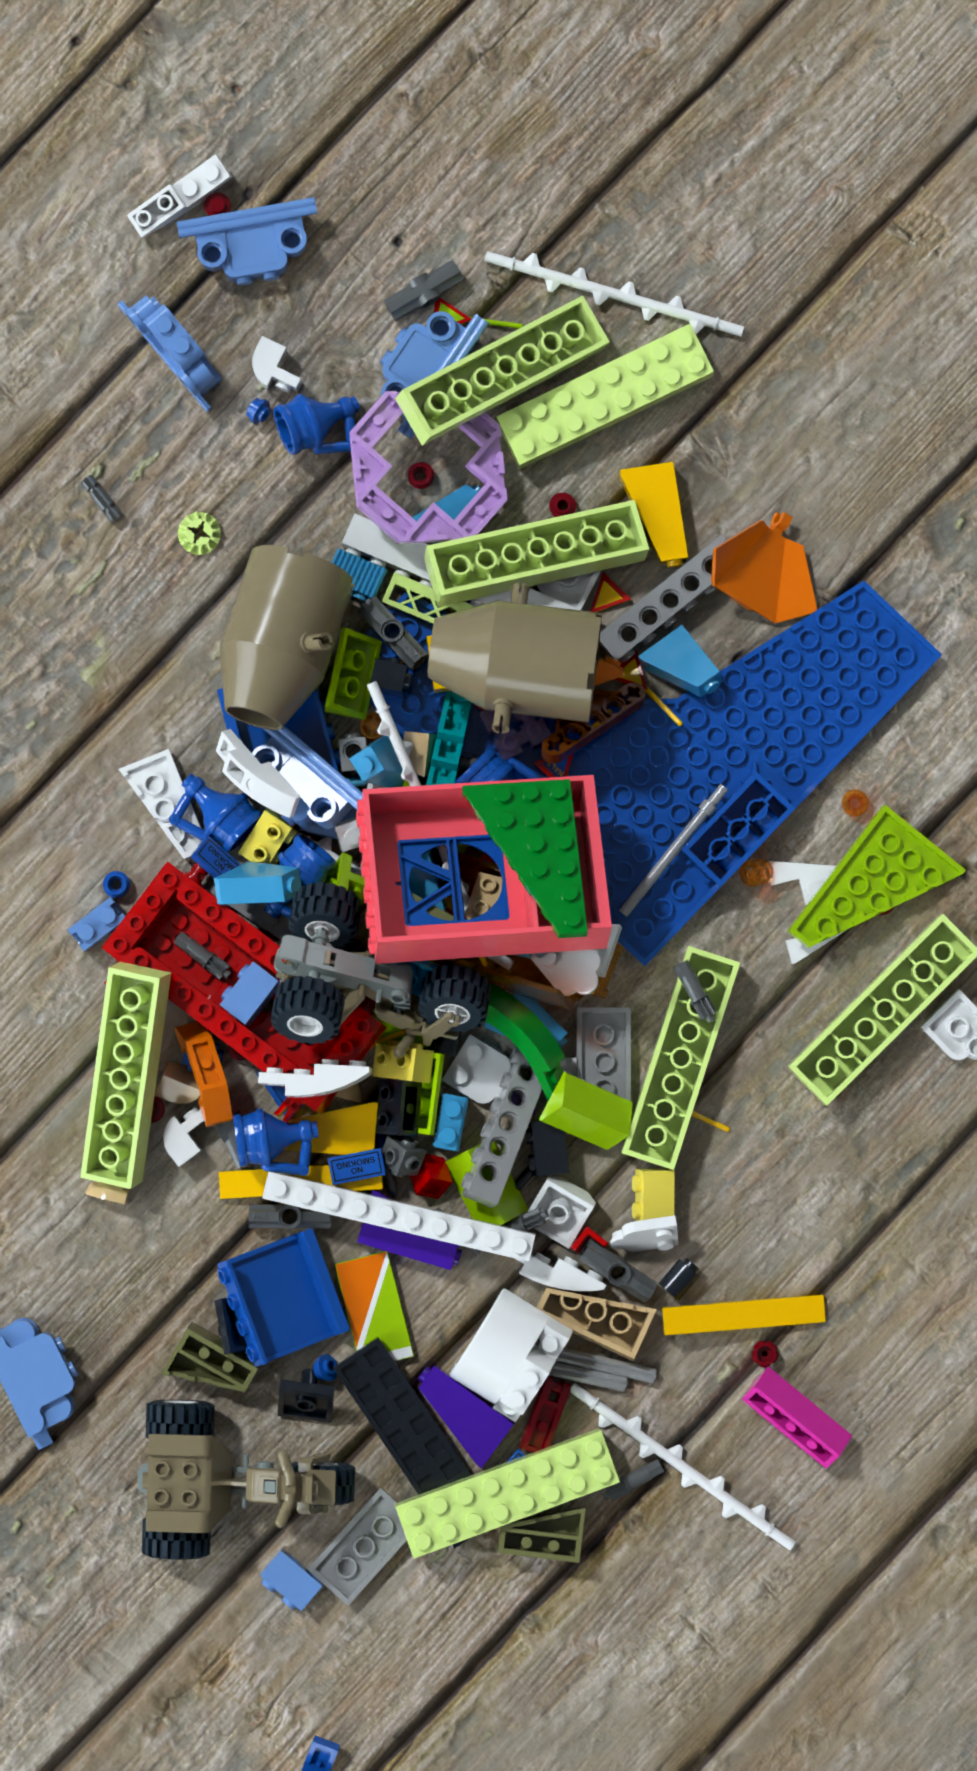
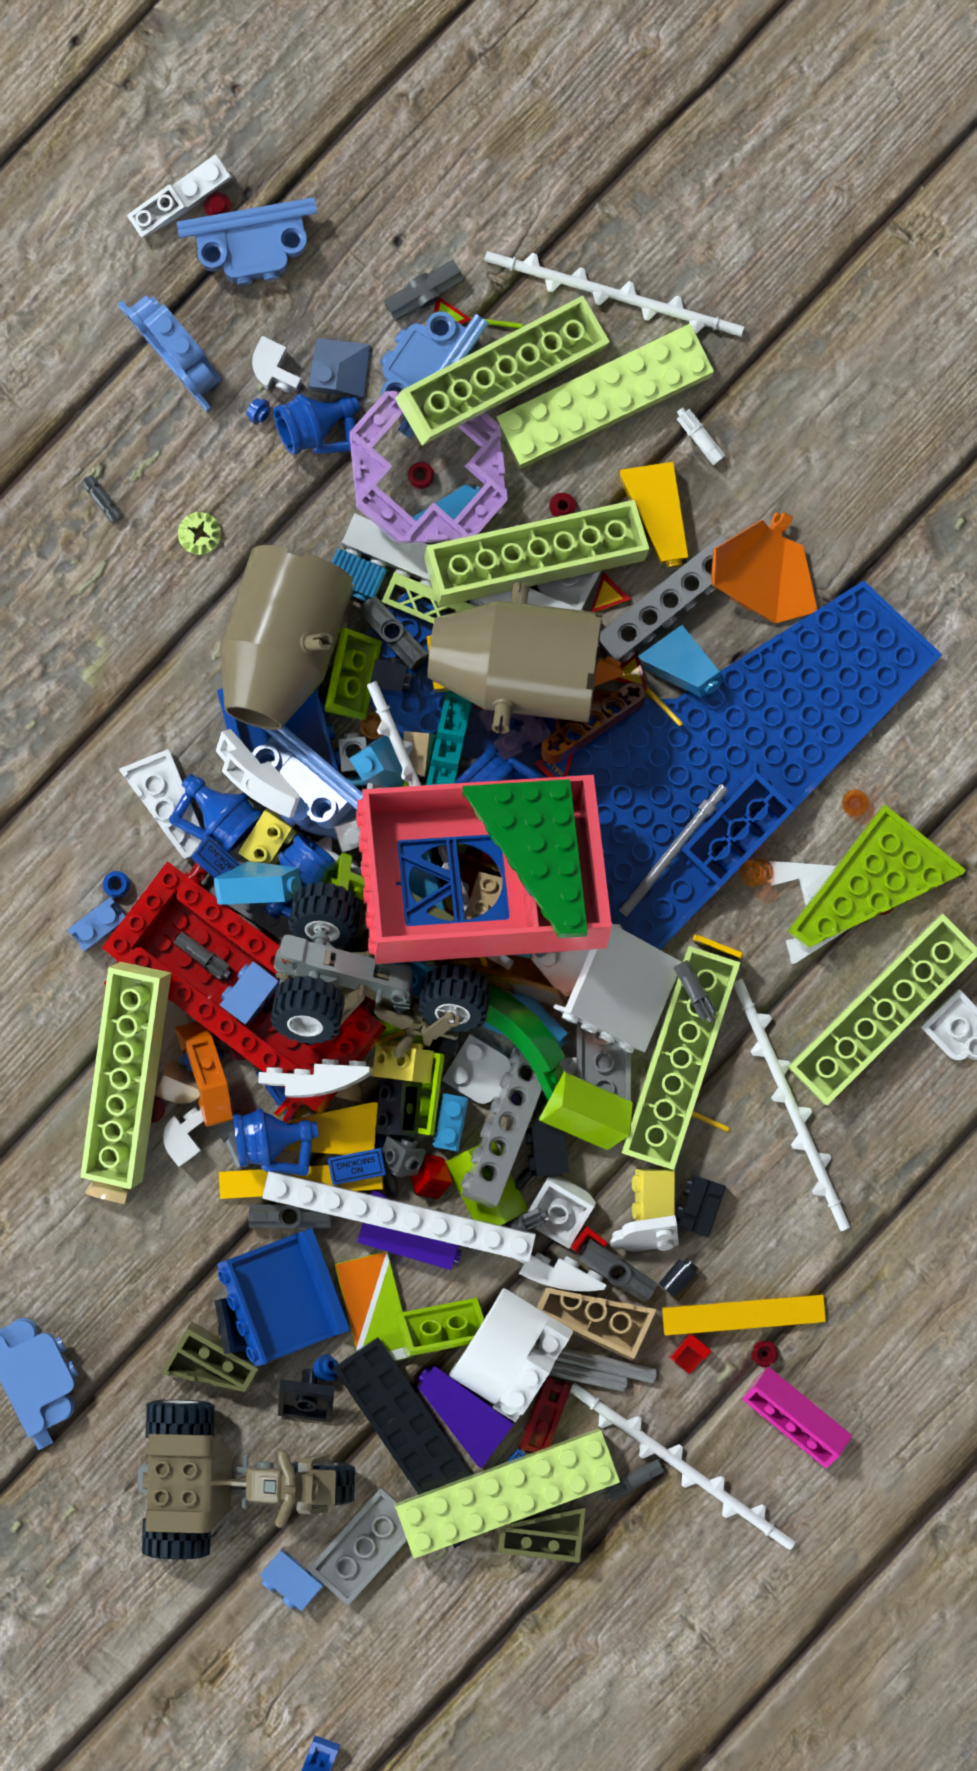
(339, 368): none -> sand blue slope
(440, 1326): none -> lime slope
(622, 991): none -> white panel
(689, 1353): none -> red panel
(700, 435): none -> white piece
(700, 1205): none -> black brick
(717, 946): none -> yellow piece
(798, 1114): none -> white plant

